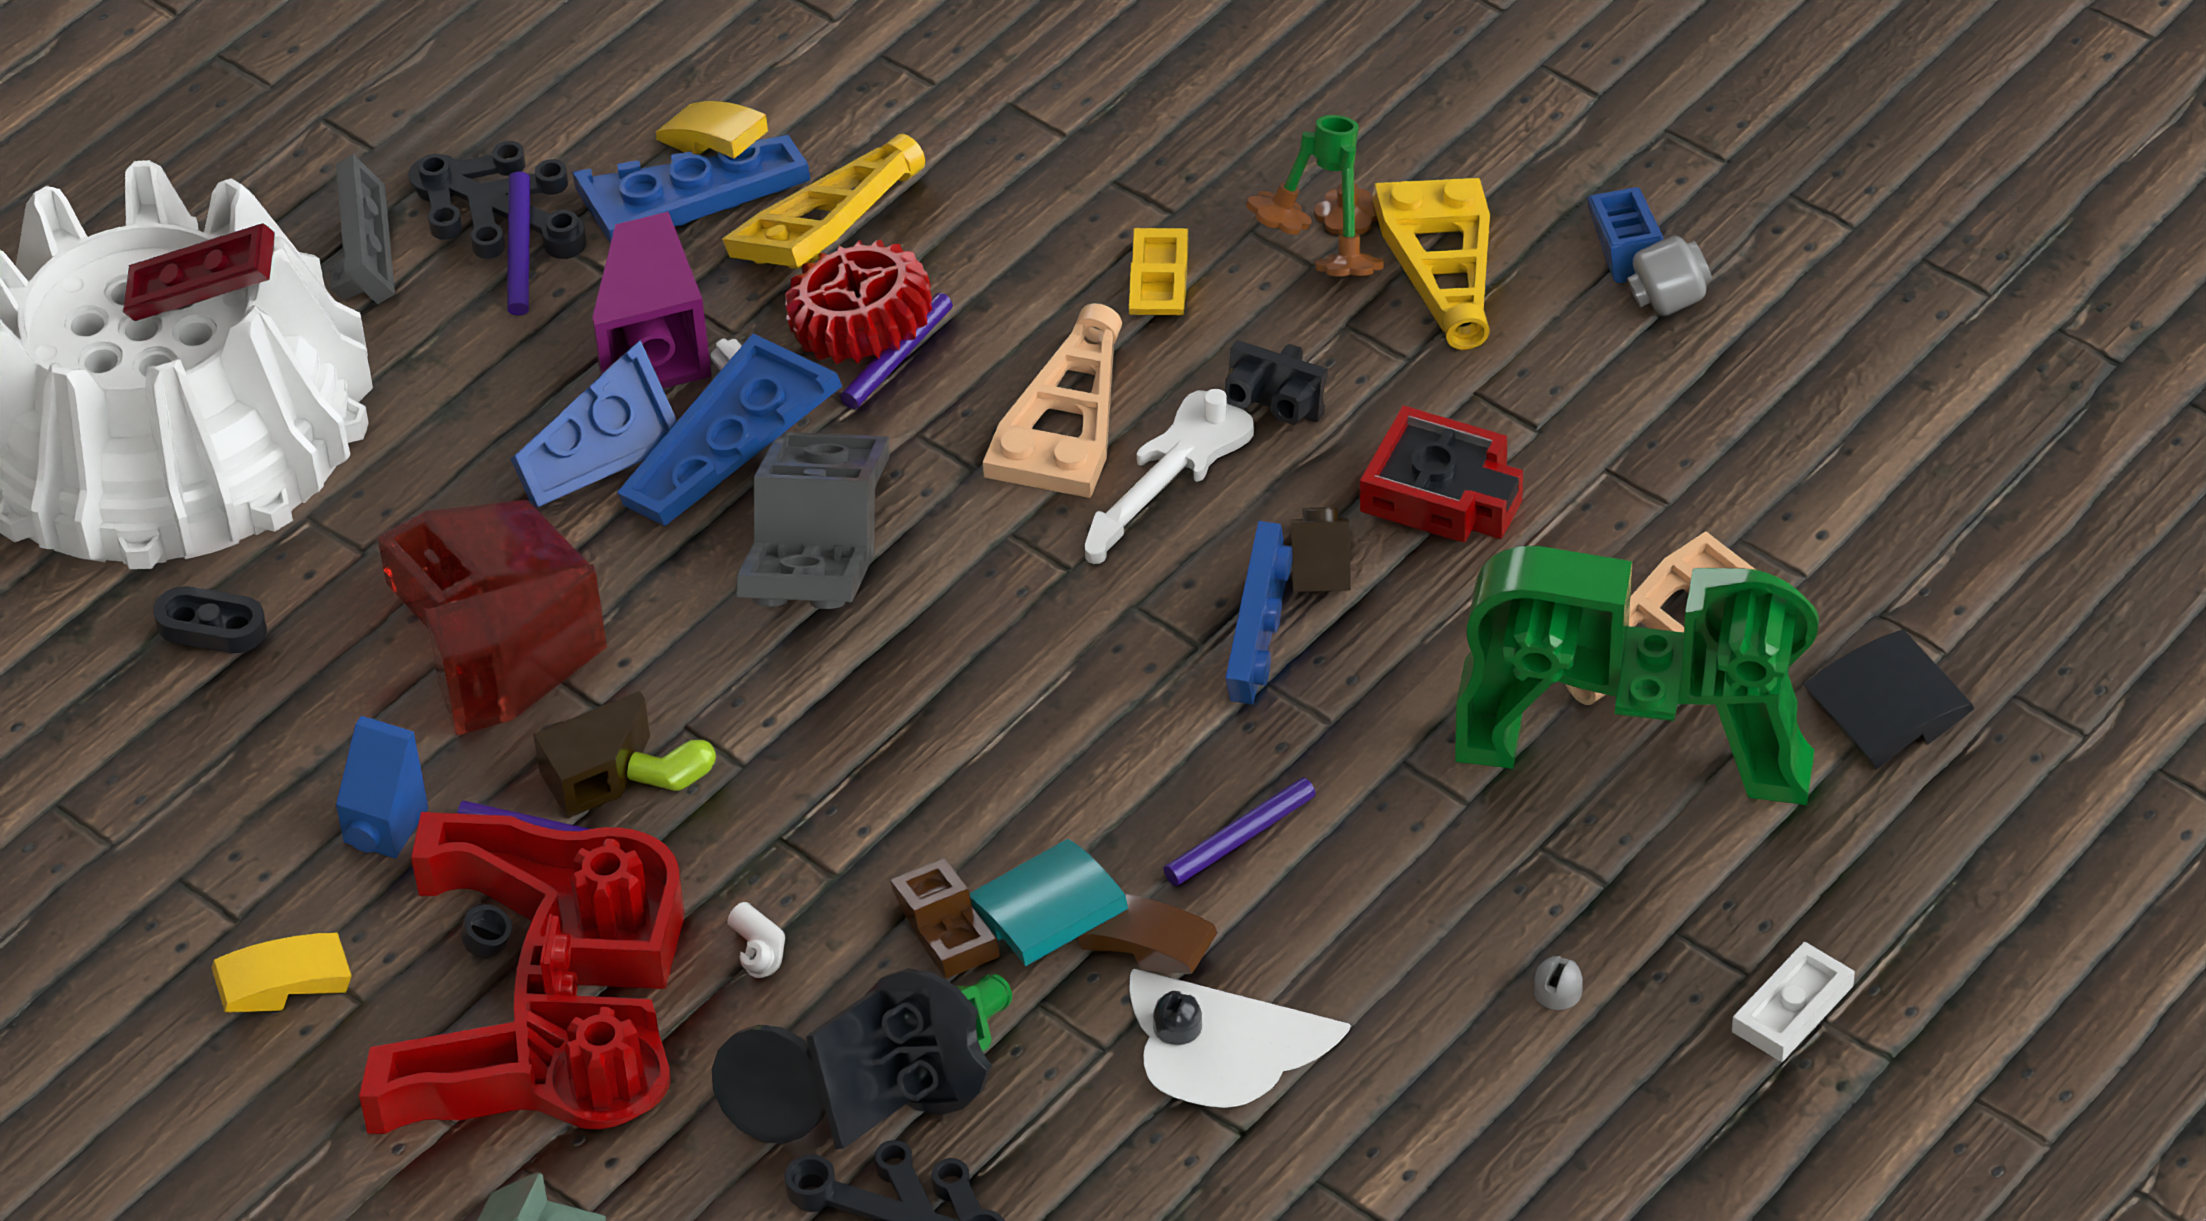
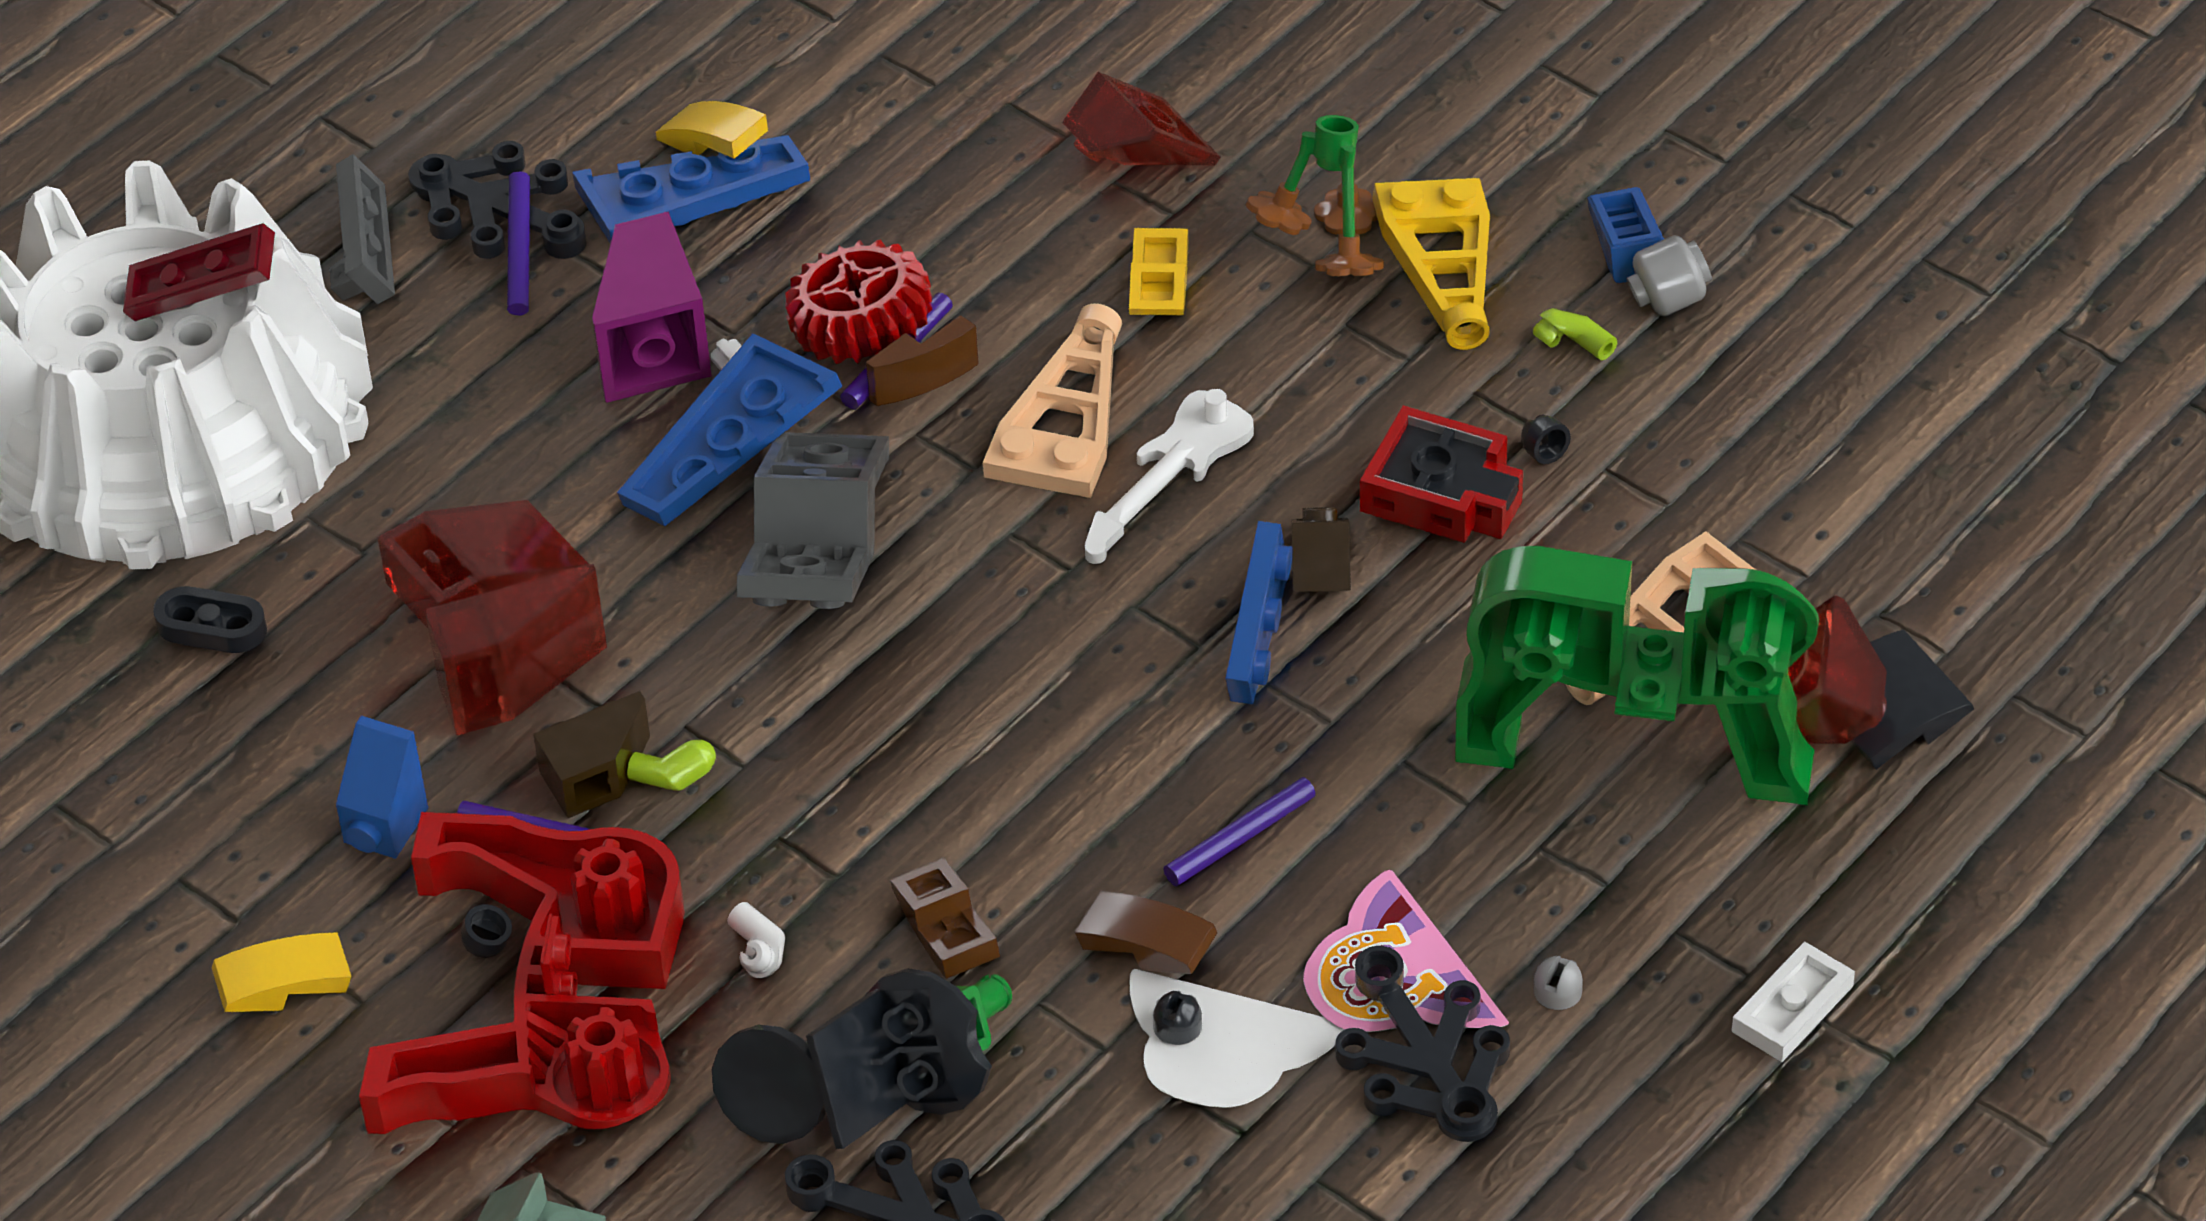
(599, 432): wing -> none
(786, 239): yellow plate -> none
(915, 368): none -> reddish brown slope
(1048, 901): teal slope -> none
(1133, 127): none -> clear red slope
(1276, 380): black hips -> none
(1391, 918): none -> sticker
(1425, 1054): none -> black plant
(1551, 433): none -> black hinge
(1578, 328): none -> lime arm
(1838, 679): none -> clear red slope

